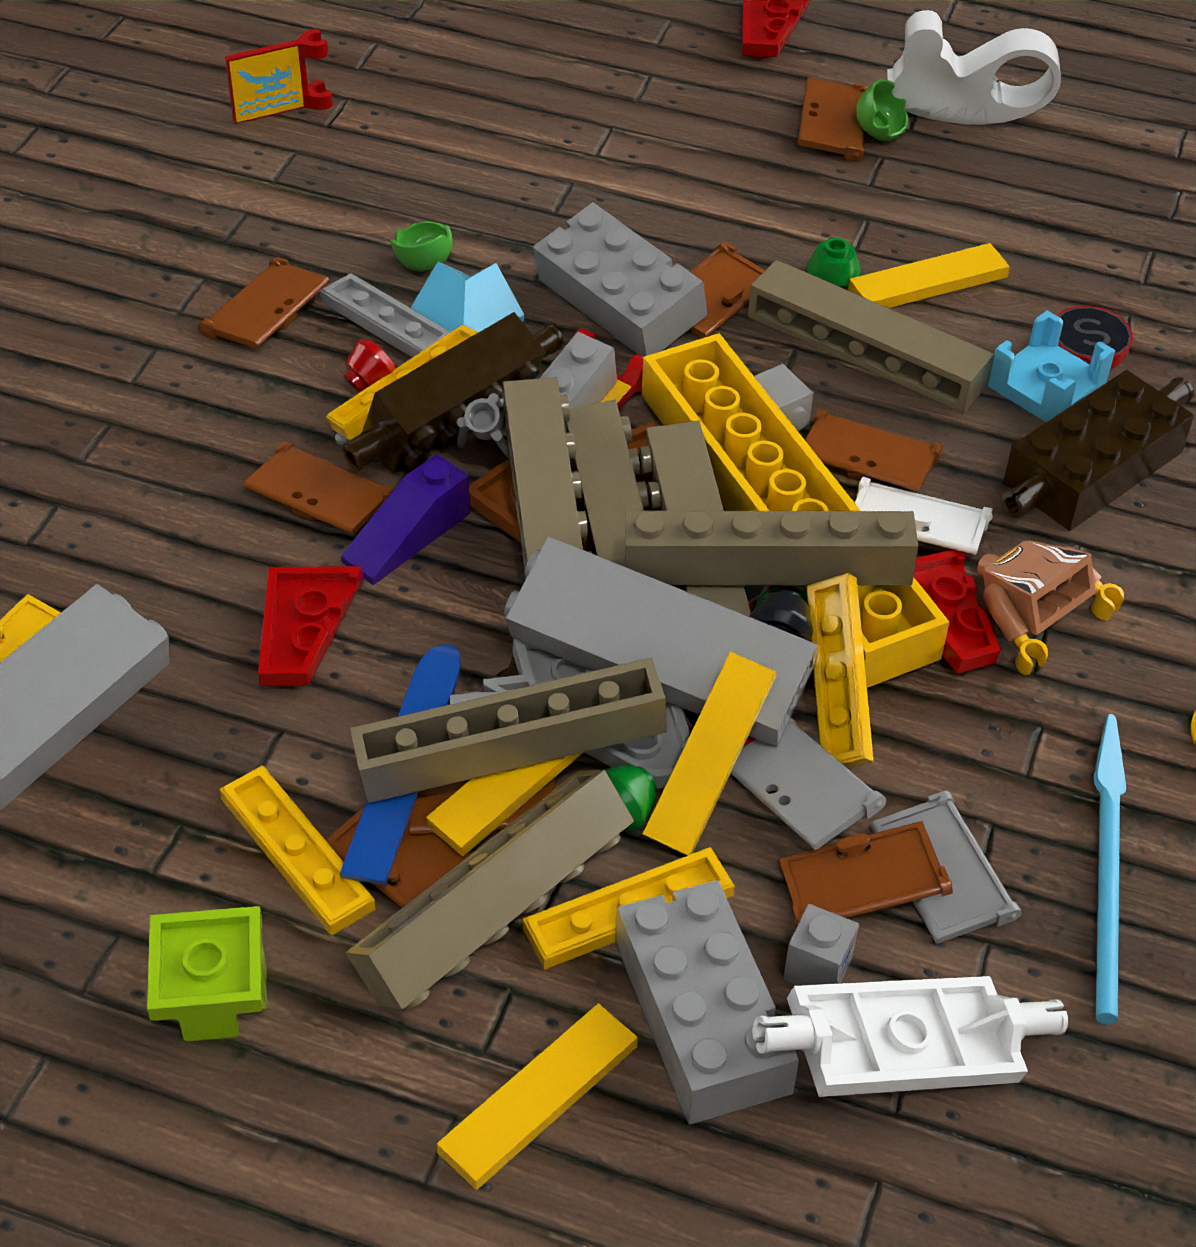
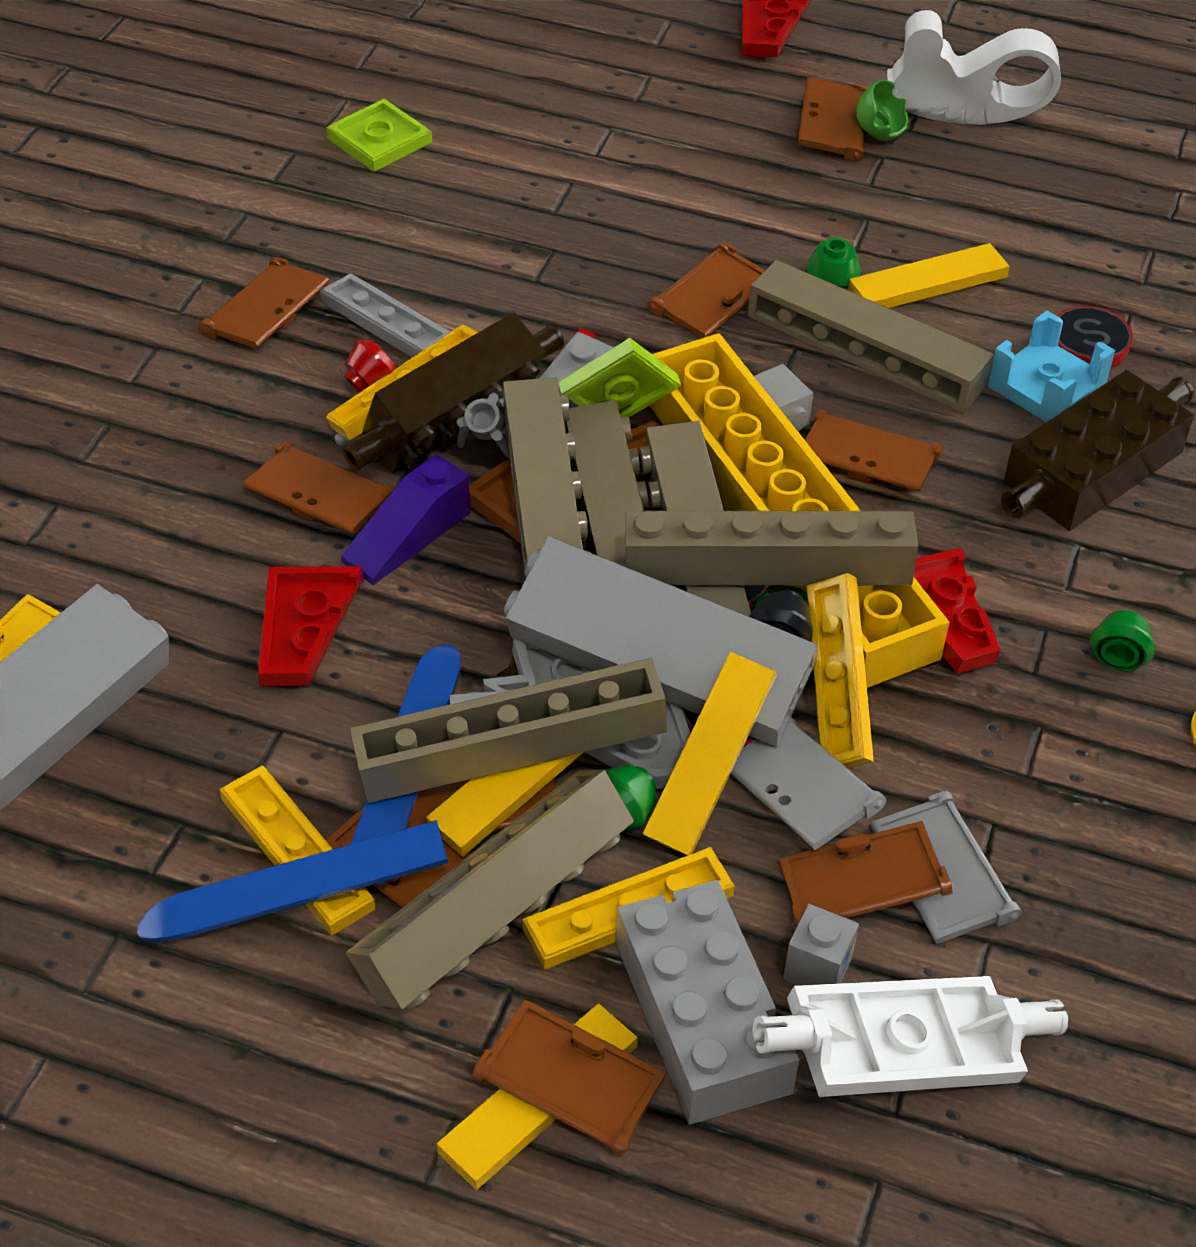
(206, 970): lime panel -> none
(275, 79): flag -> none
(294, 883): none -> blue piece
(379, 135): none -> lime tile
(423, 245): bright green hair -> none
(460, 299): medium azure slope -> none
(588, 1093): none -> dark orange door
(620, 281): light grey piece -> none
(621, 374): none -> lime tile
(936, 519): white door -> none
(1036, 588): nougat torso -> none
(1111, 784): medium azure piece -> none
(1123, 641): none -> green cone

